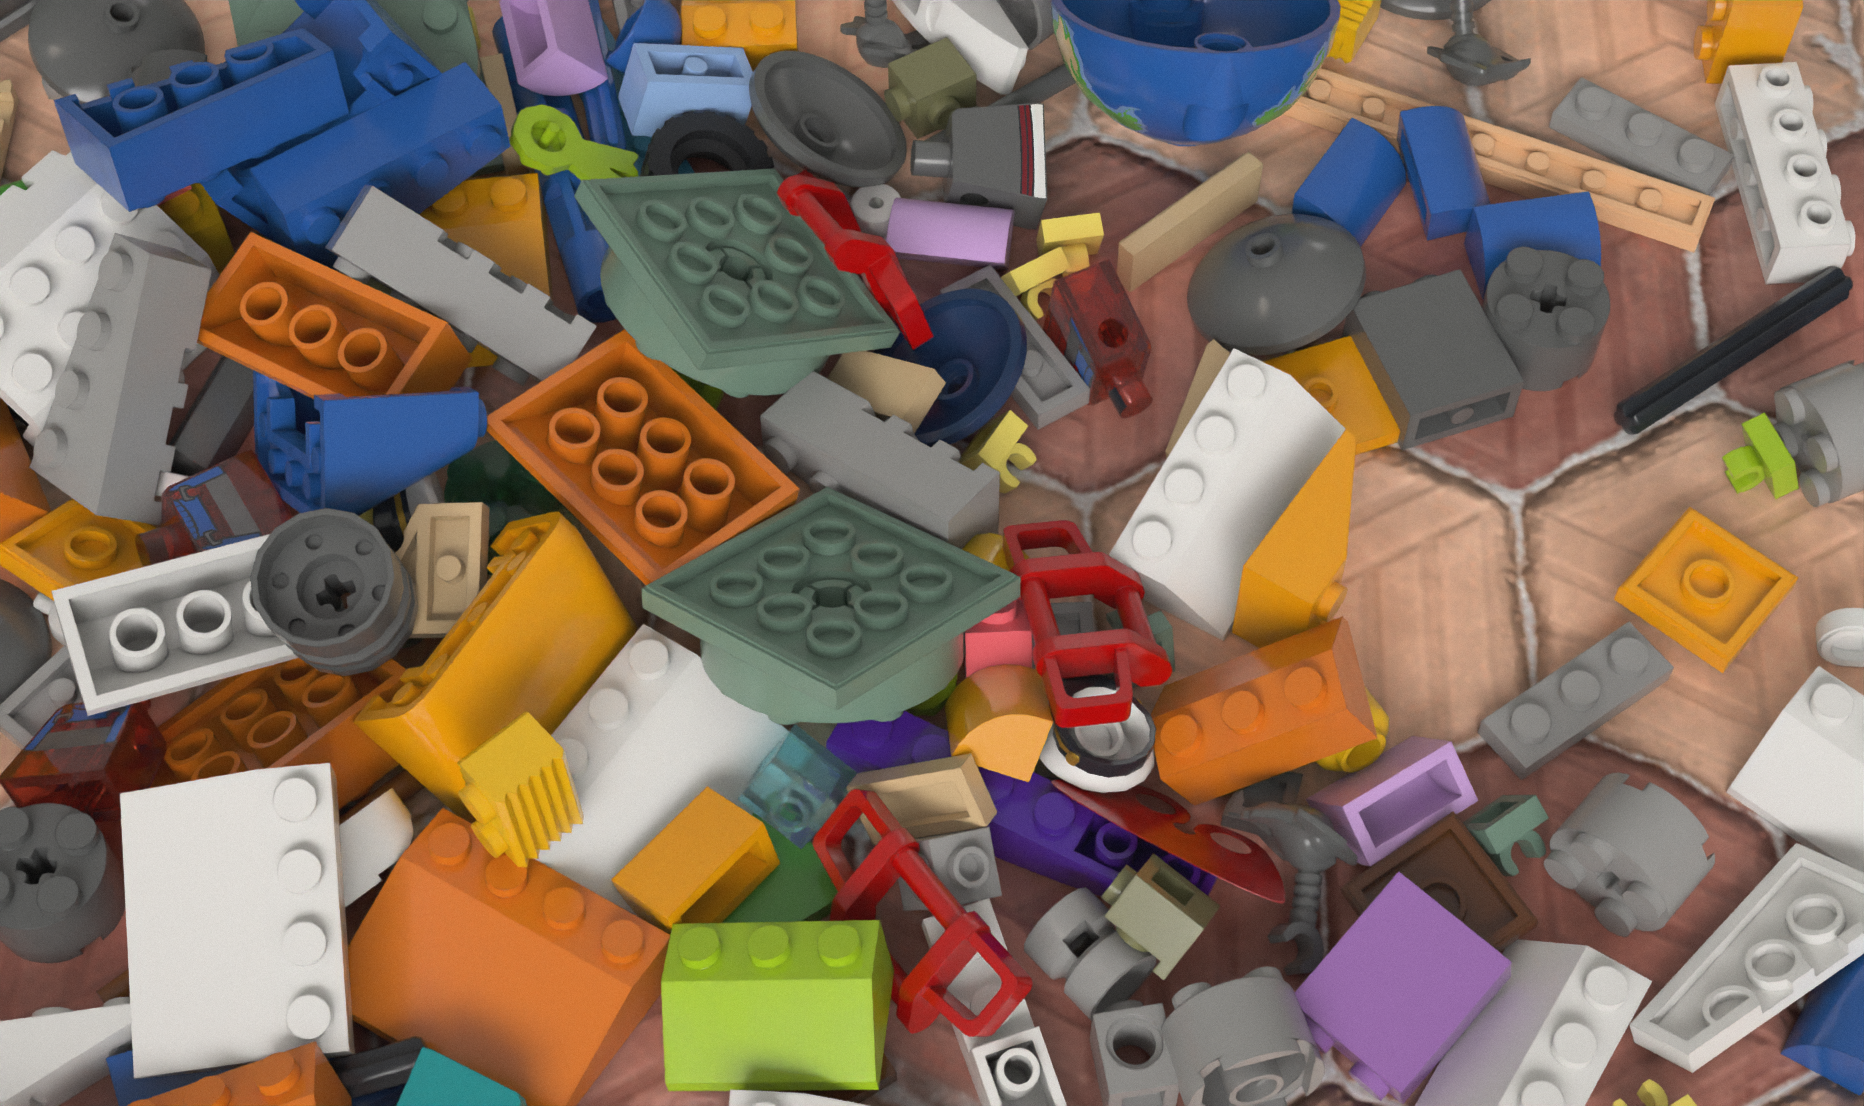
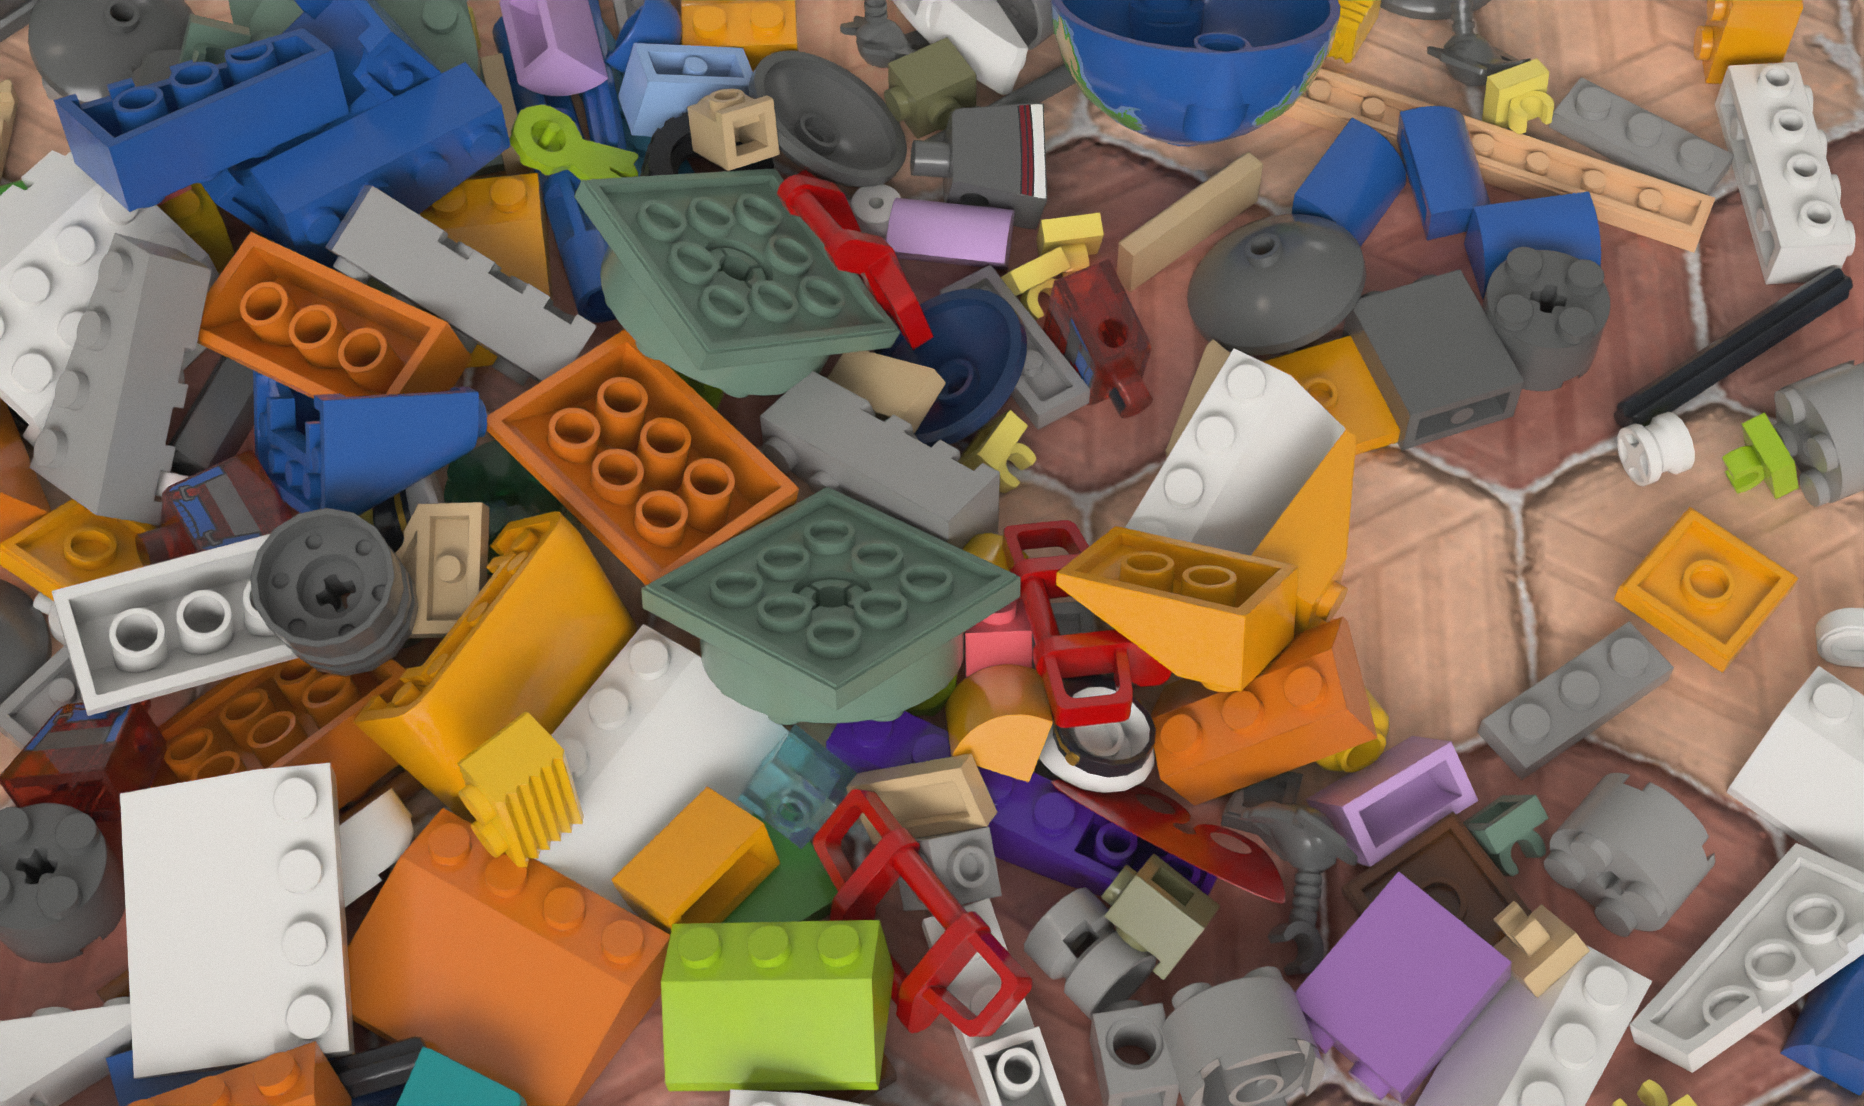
(210, 38): none -> sand green tile
(733, 117): none -> tan brick
(1188, 603): none -> light orange slope
(1518, 96): none -> light yellow tile
(1538, 946): none -> tan tile
(1655, 448): none -> white wheel

